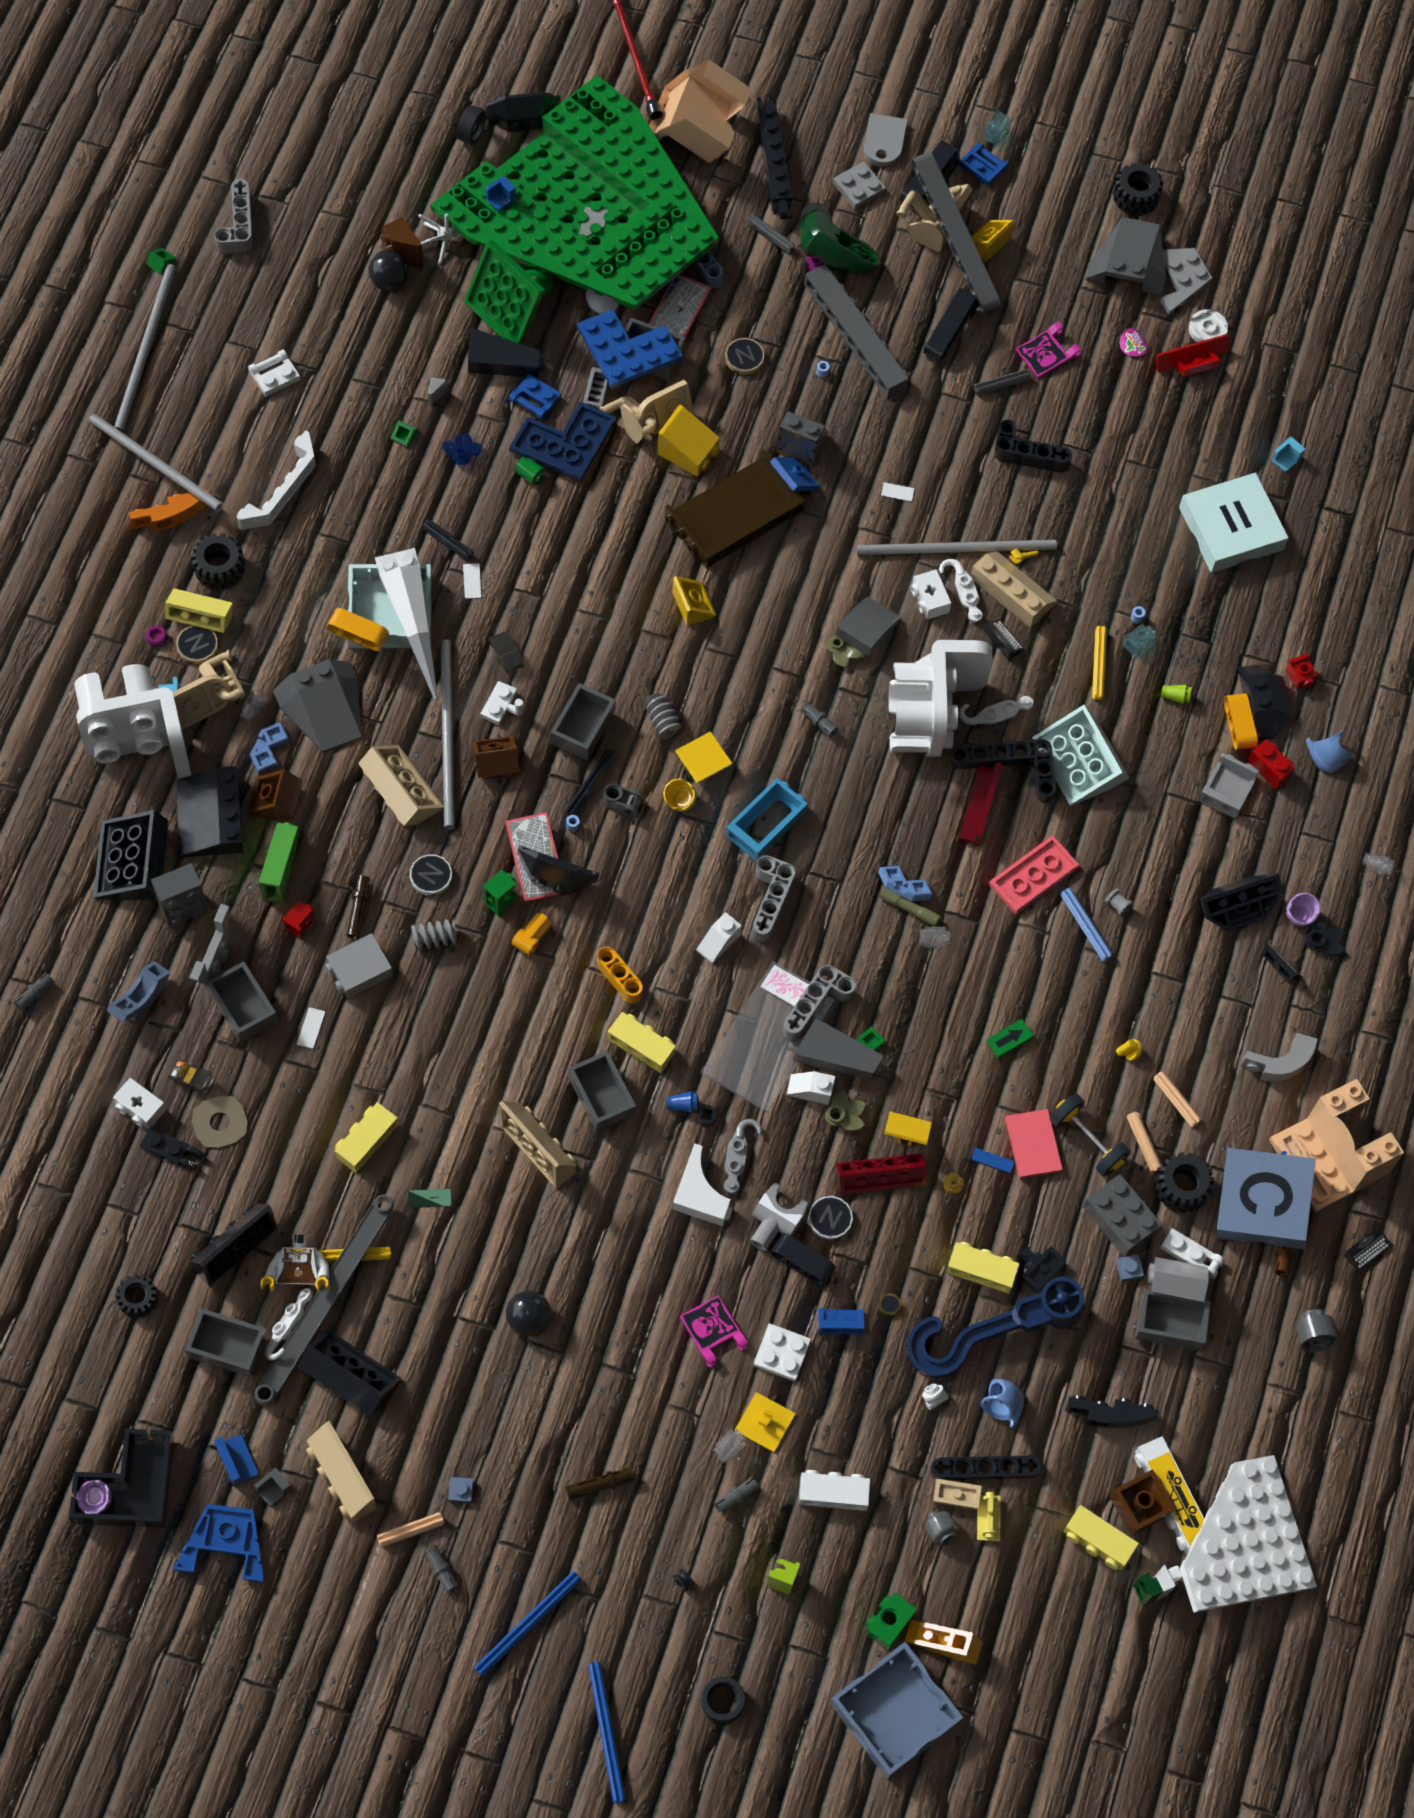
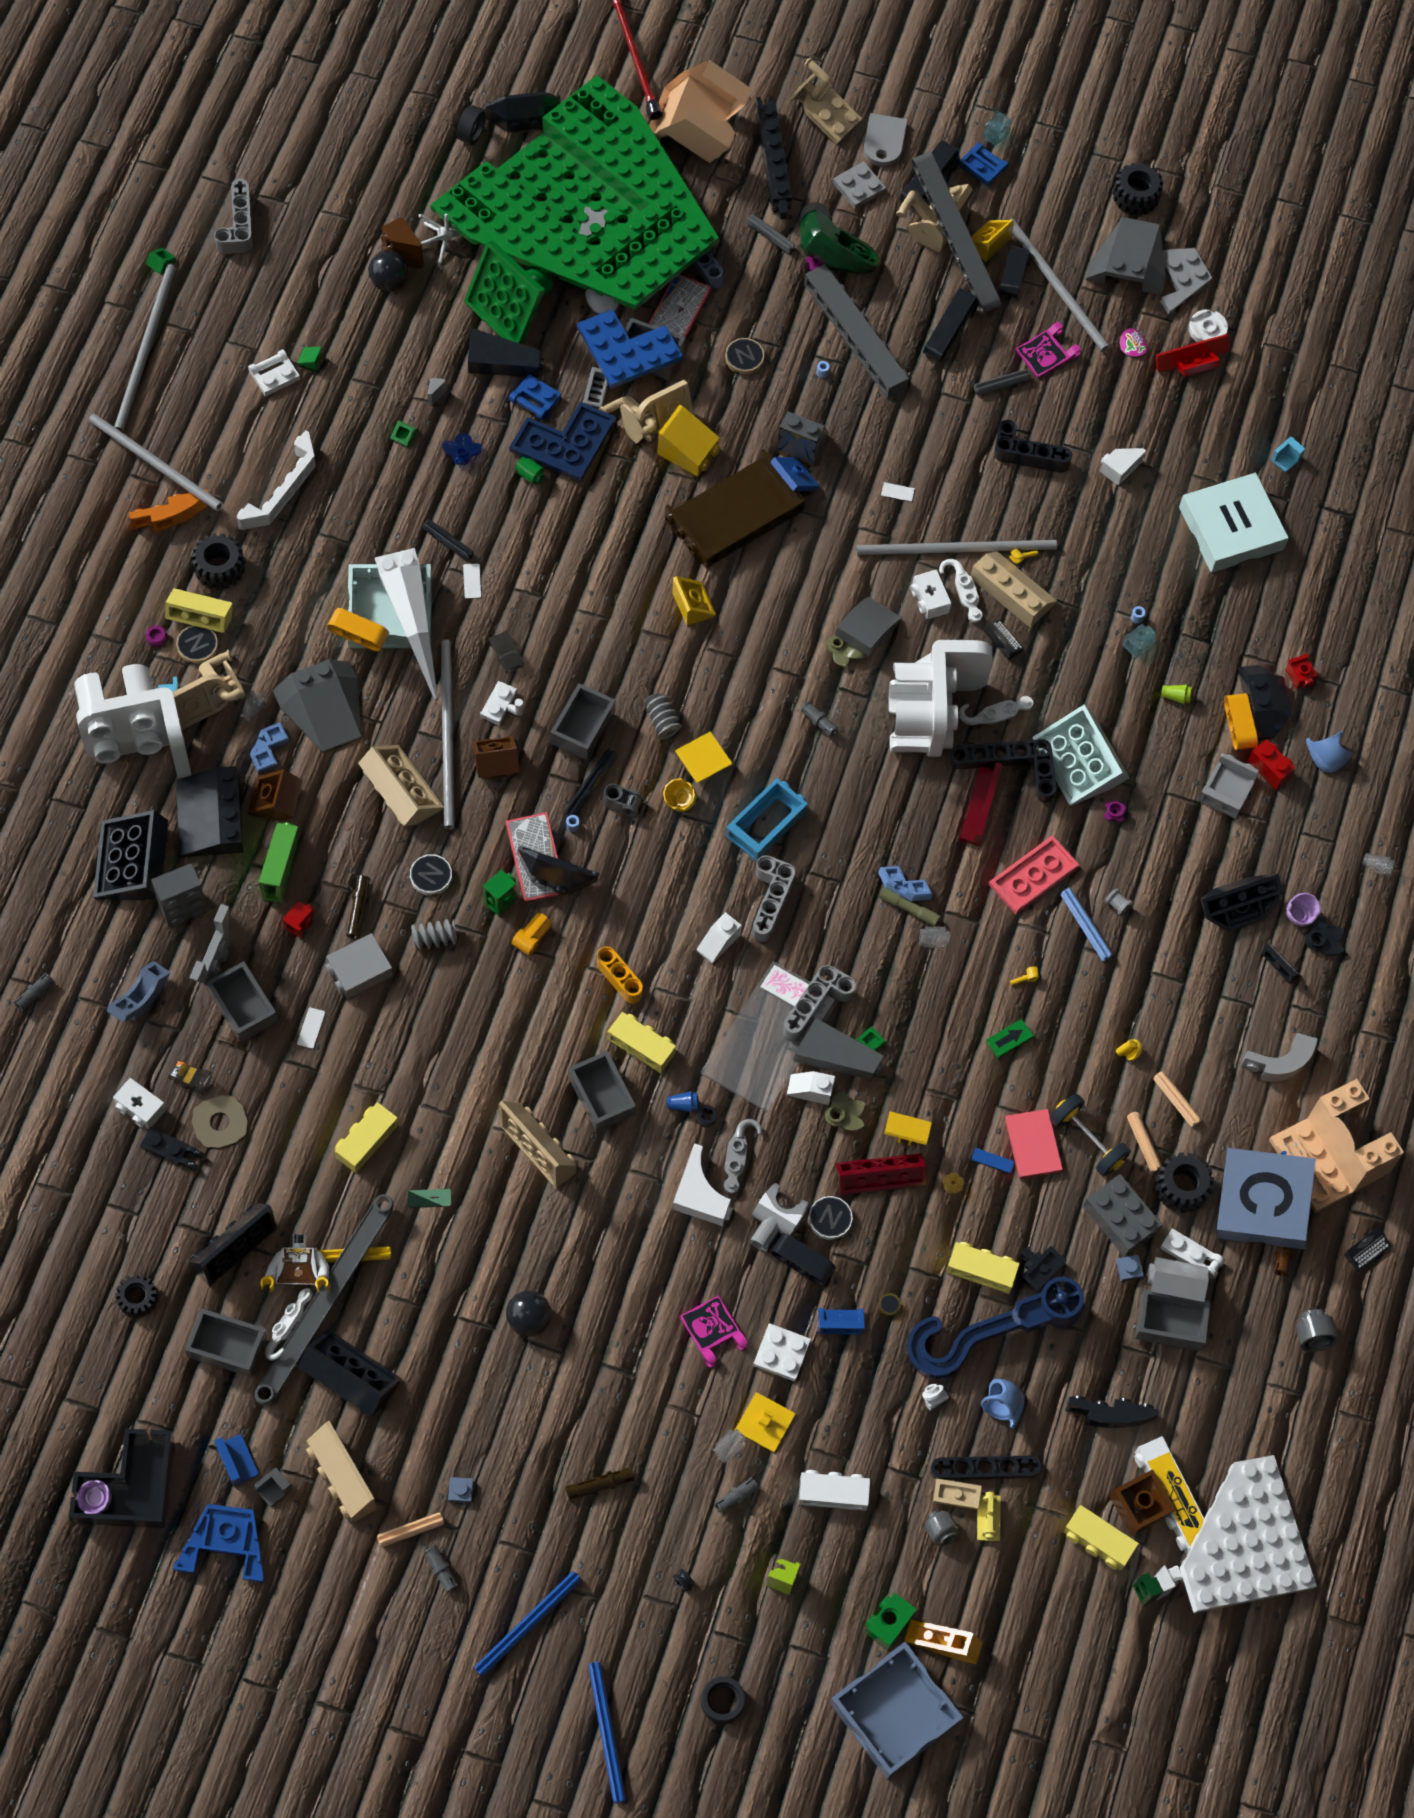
(310, 357): none -> green slope
(501, 193): blue panel -> none
(825, 105): none -> tan plate
(1014, 271): none -> black beam
(1032, 976): none -> yellow hand
(1059, 288): none -> light grey piece
(1099, 663): yellow axle -> none
(1115, 806): none -> magenta plate
(1121, 463): none -> white slope

